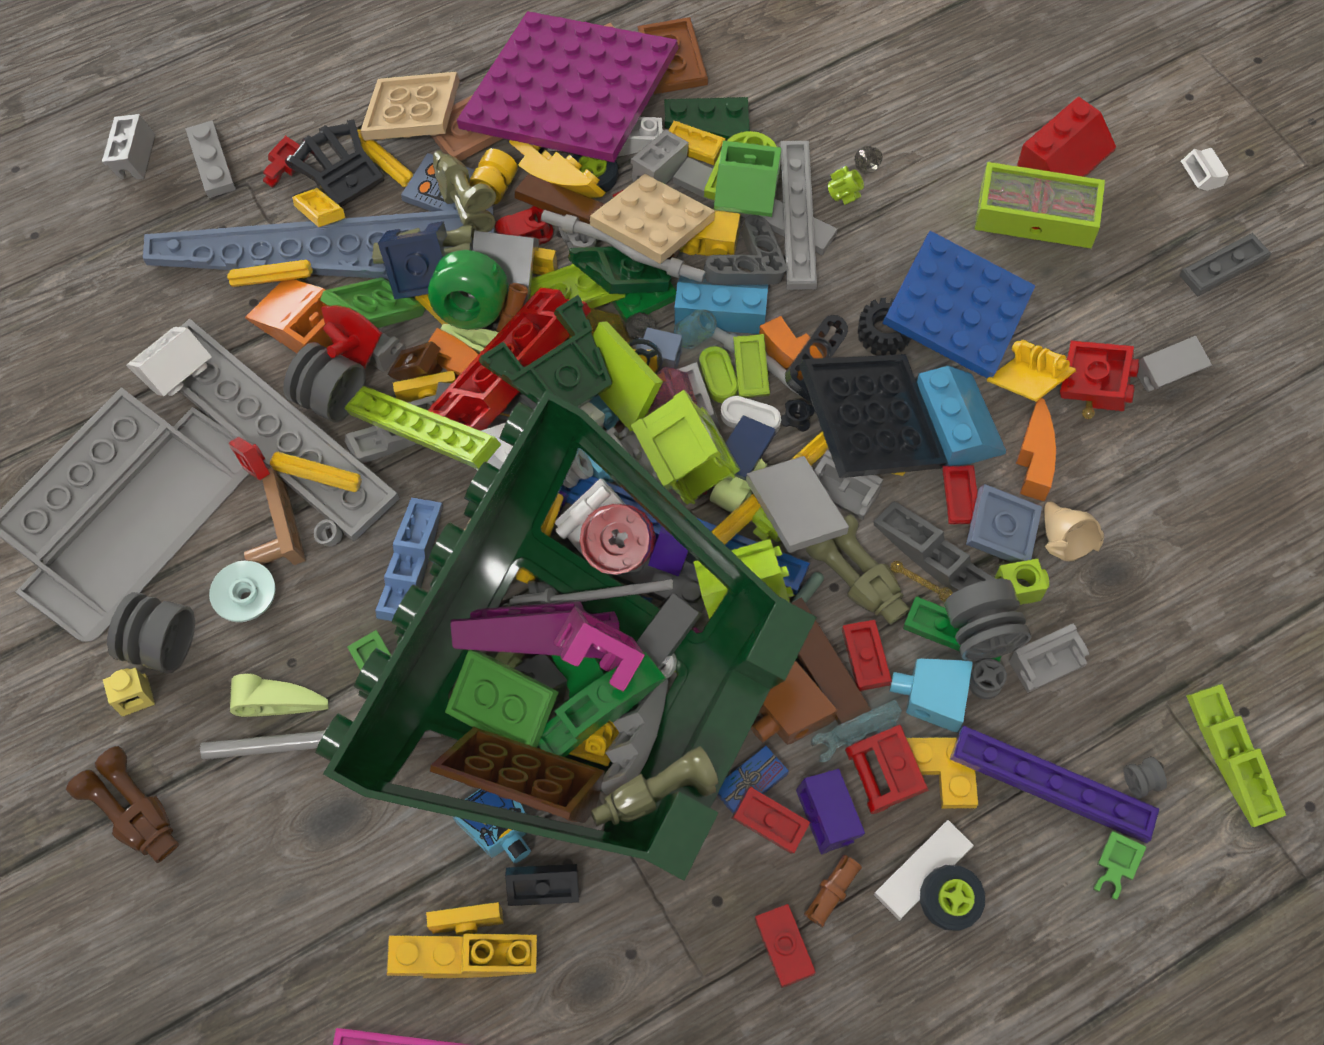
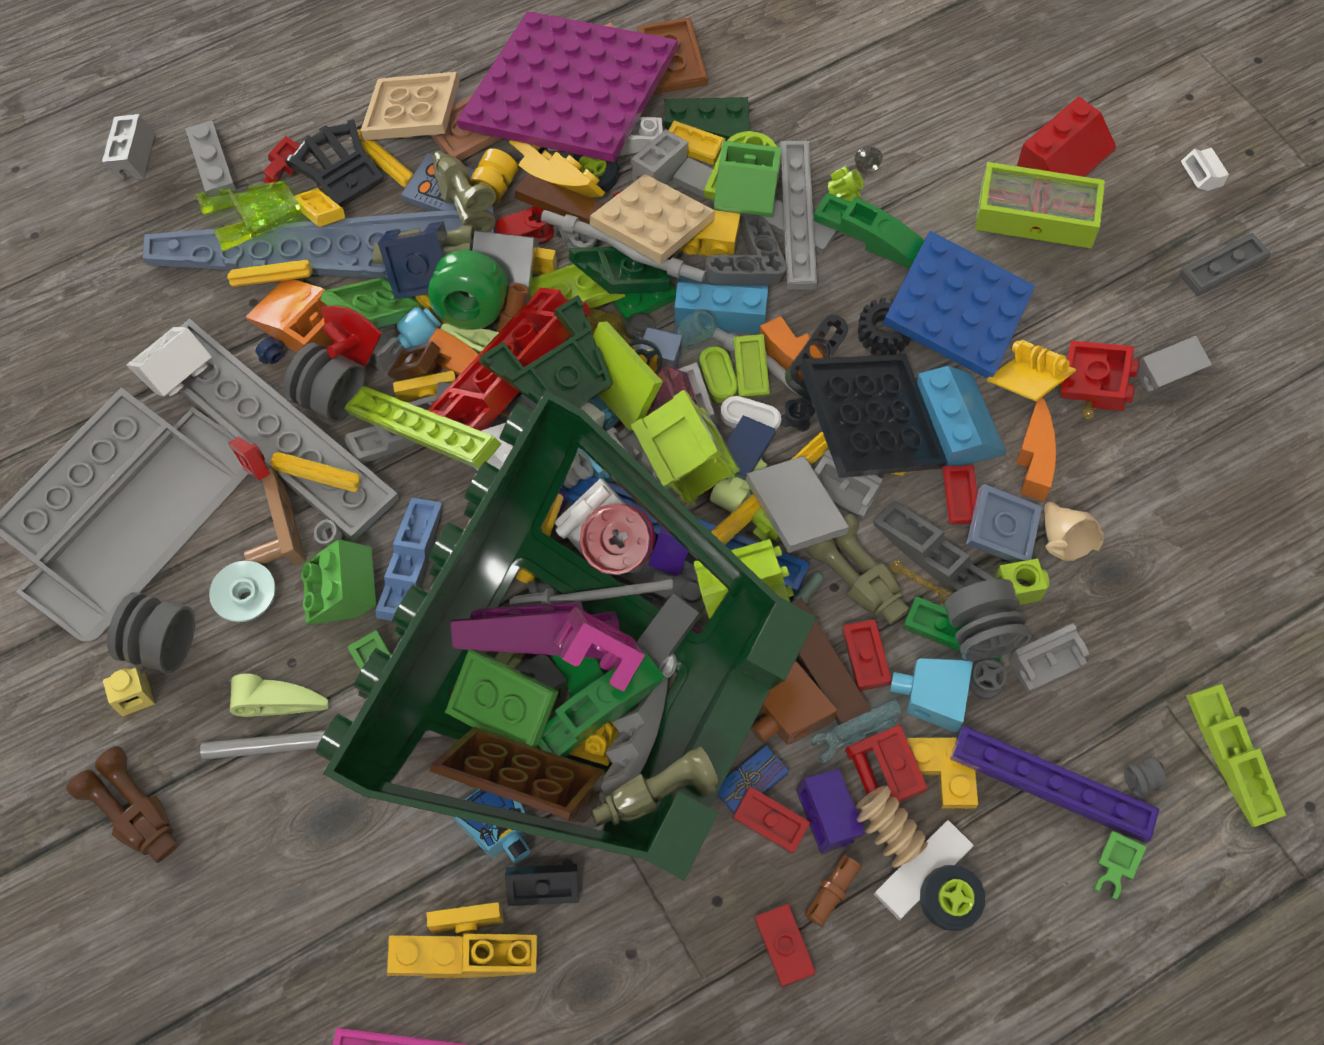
(258, 209): none -> clear neon green wing
(270, 350): none -> dark blue plate
(338, 583): none -> bright green slope
(417, 327): none -> medium azure head
(872, 225): none -> green slope
(892, 826): none -> tan piece

